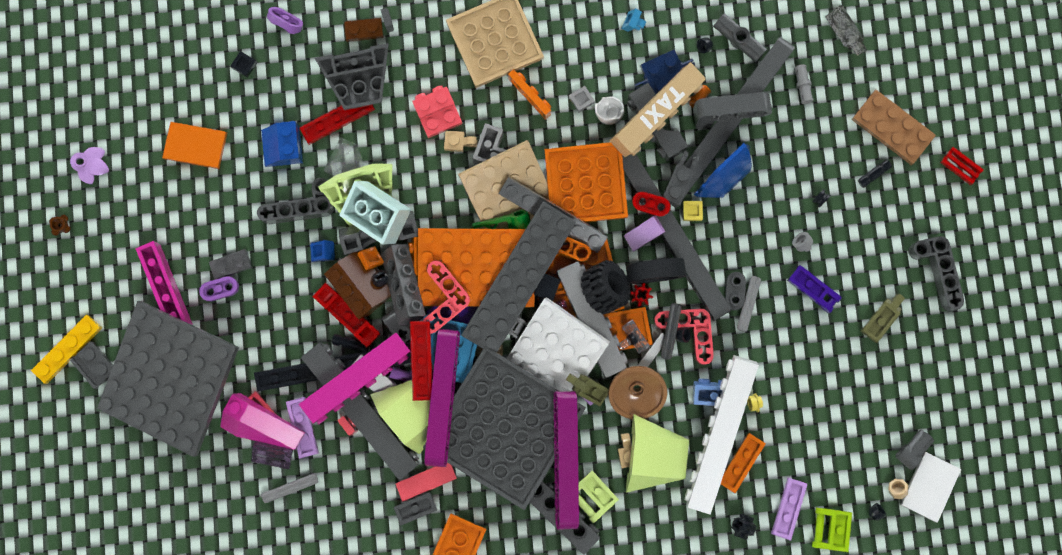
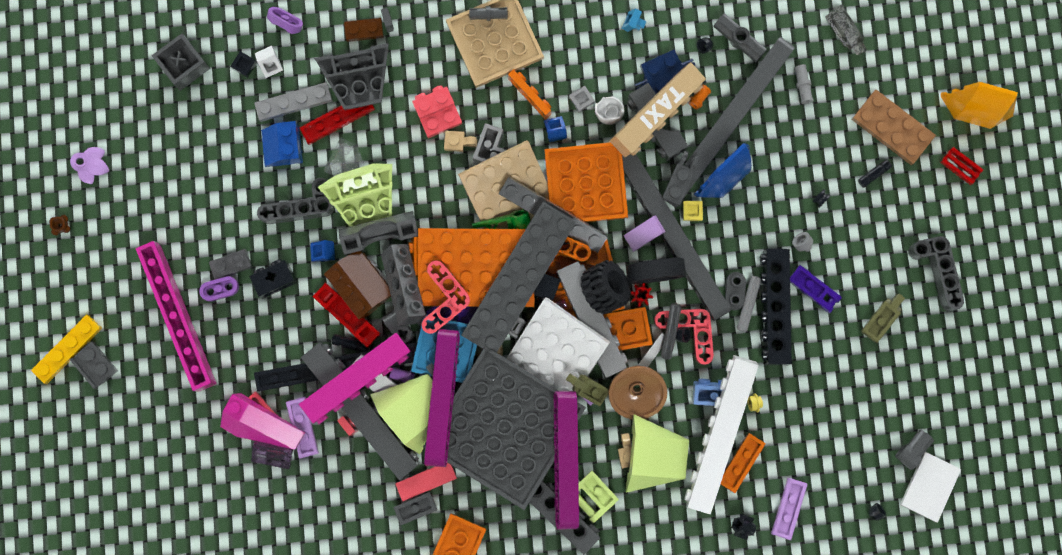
(167, 378): dark grey plate -> none
(180, 62): none -> dark grey brick
(194, 145): orange tile -> none
(268, 61): none -> white brick
(283, 279): none -> black brick
(289, 488): light grey axle -> none
(293, 102): none -> light grey plate
(370, 258): orange tile -> none
(375, 212): light aqua brick -> none
(382, 281): black hinge -> none
(421, 360): red tile -> none
(488, 13): none -> dark grey pin
(555, 129): none -> blue slope
(634, 337): clear piece -> none
(652, 203): red plate -> none
(730, 107): dark grey beam -> none
(781, 259): none -> black brick
(838, 529): lime plate -> none
(898, 488): tan tile -> none
(981, 104): none -> light orange wedge

